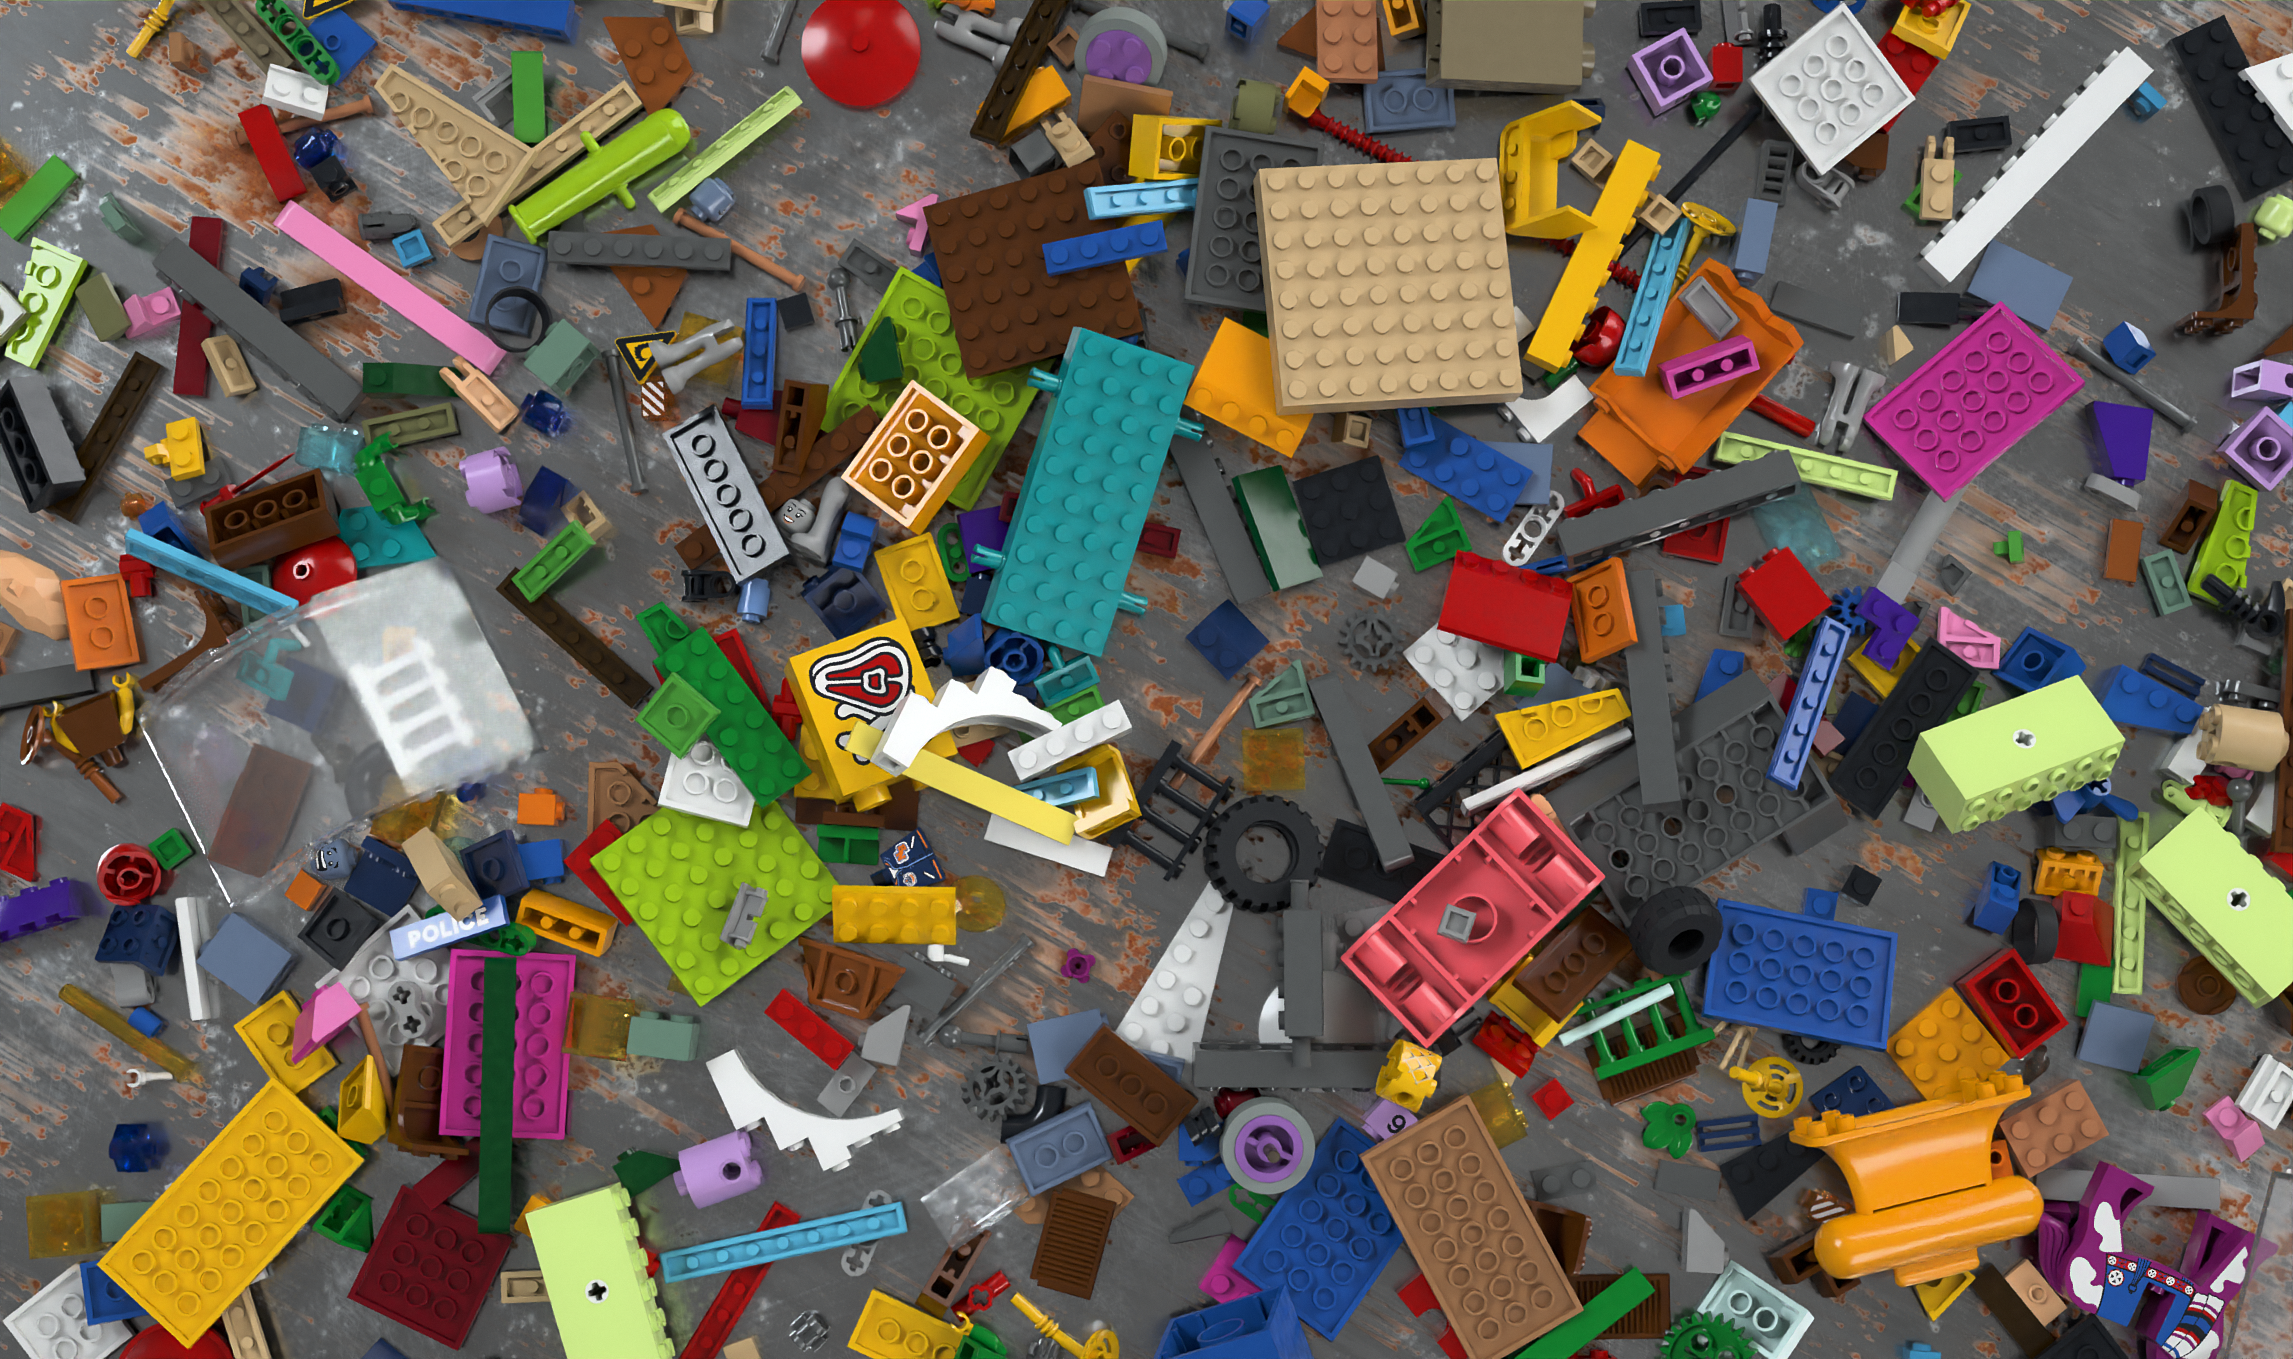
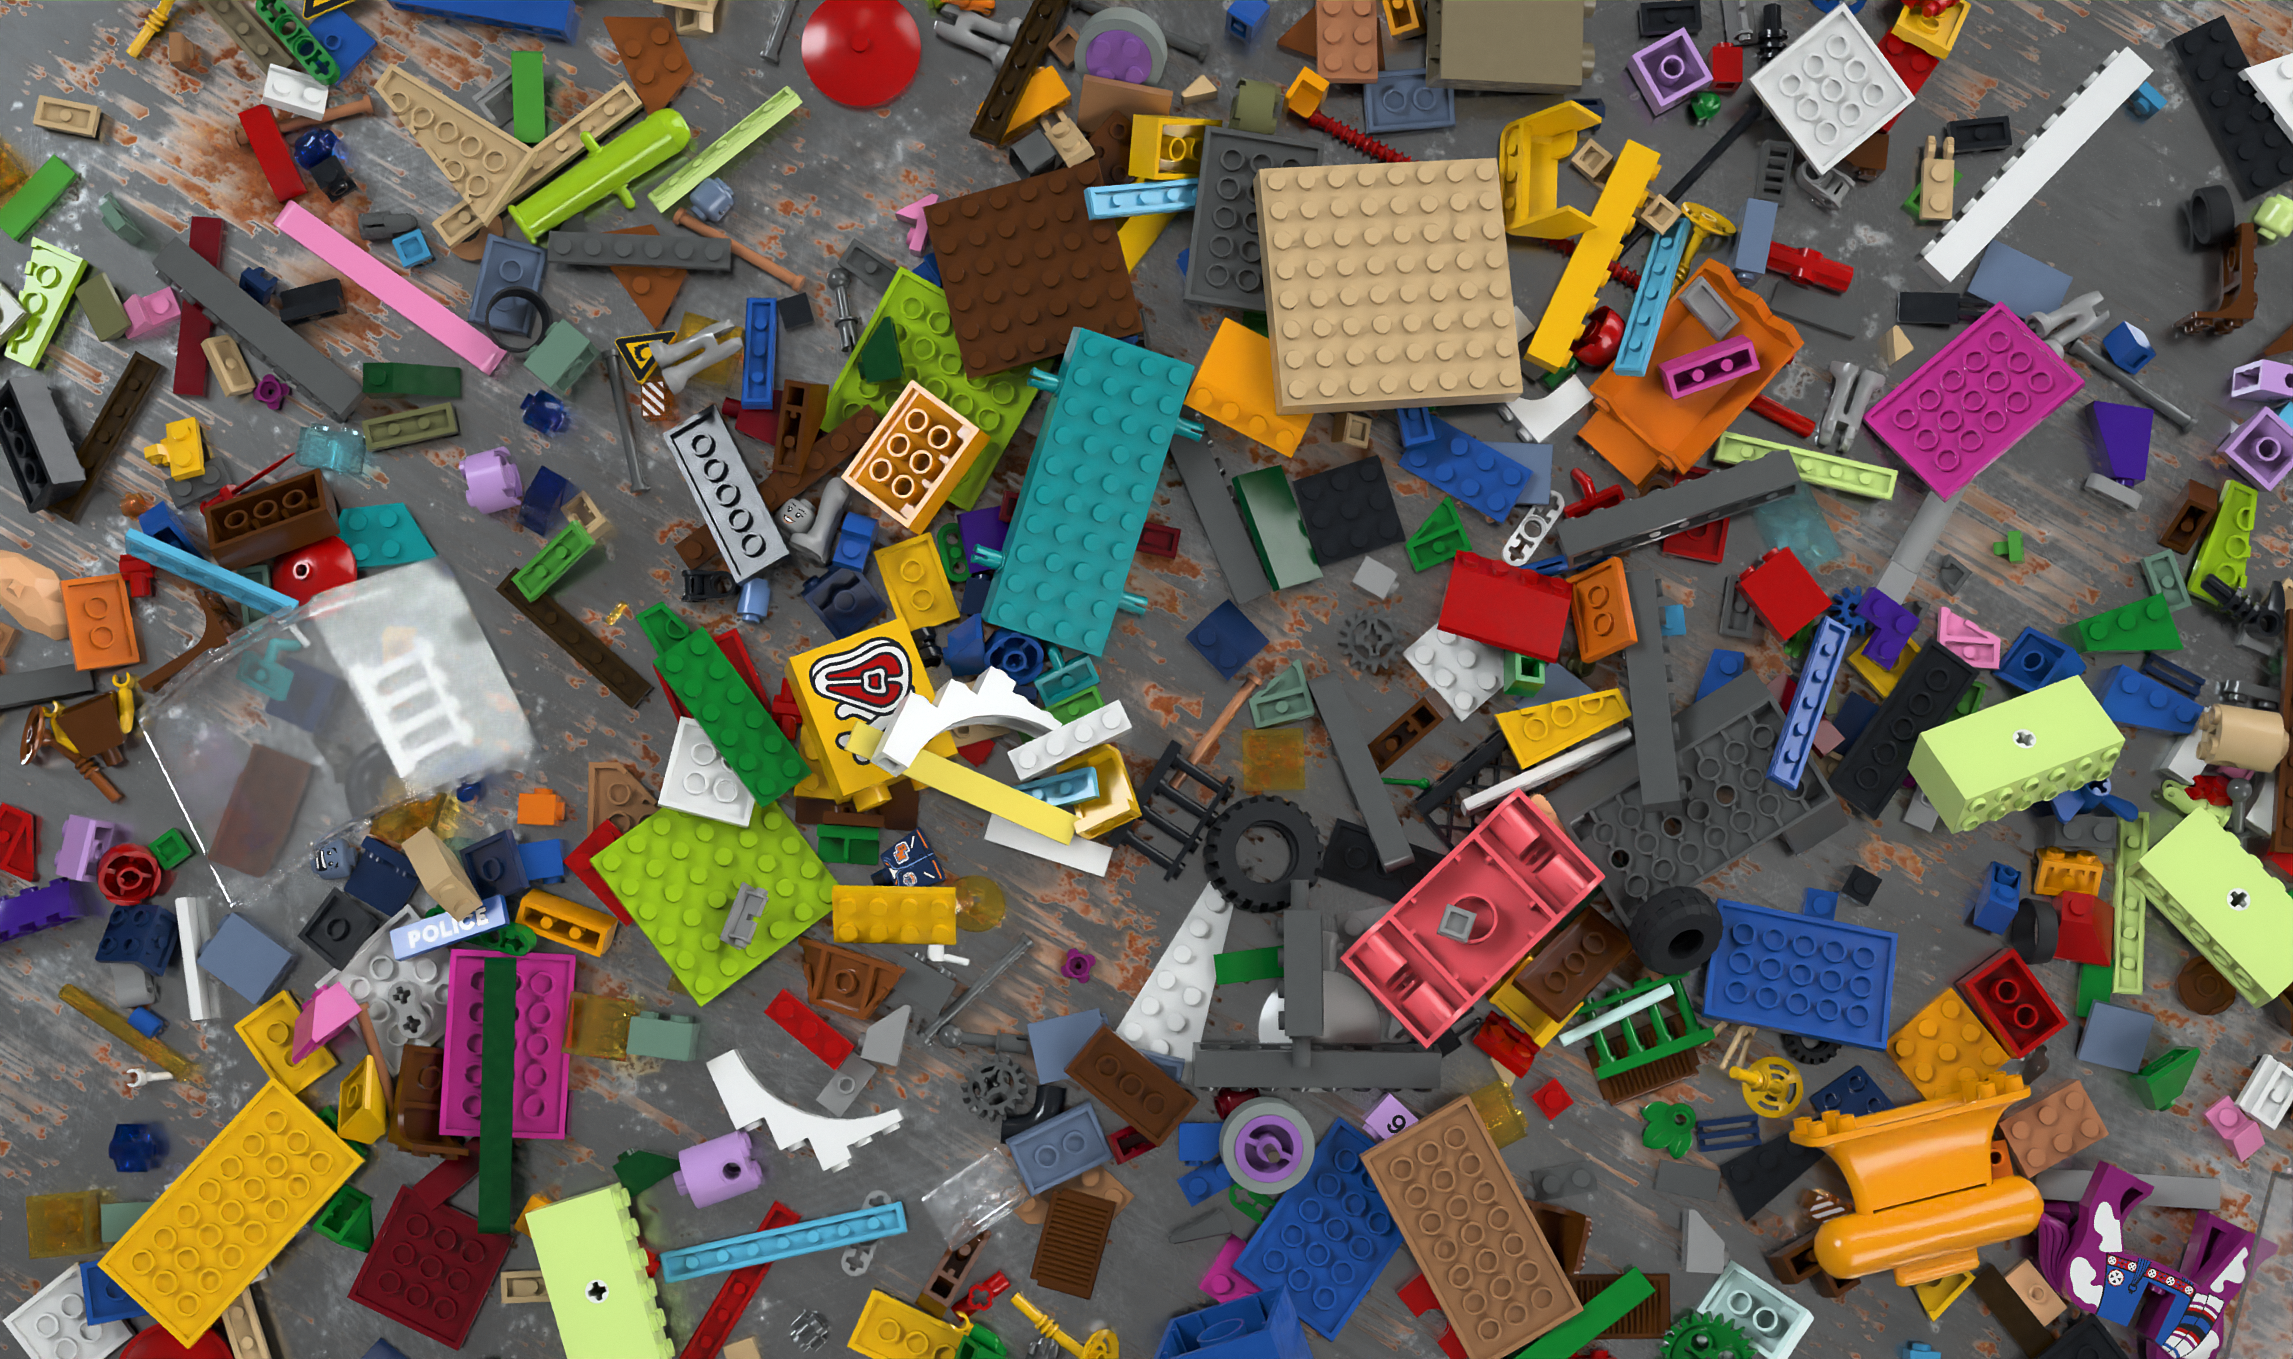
(67, 116): none -> tan plate
(82, 847): none -> lavender slope
(262, 391): none -> magenta plate
(305, 890): orange slope -> none
(381, 487): green torso -> none
(481, 395): light nougat hinge -> none
(614, 614): none -> clear yellow piece
(677, 715): bright green tile -> none
(1105, 248): blue plate -> none
(1199, 91): none -> tan slope
(1202, 1126): black wheel -> none
(1247, 965): none -> green brick
(1408, 1075): yellow brick -> none
(1597, 678): light grey plate -> none
(1809, 267): none -> red piece
(2083, 321): none -> light grey piece
(2123, 550): dark orange tile -> none
(2133, 628): none -> green wedge

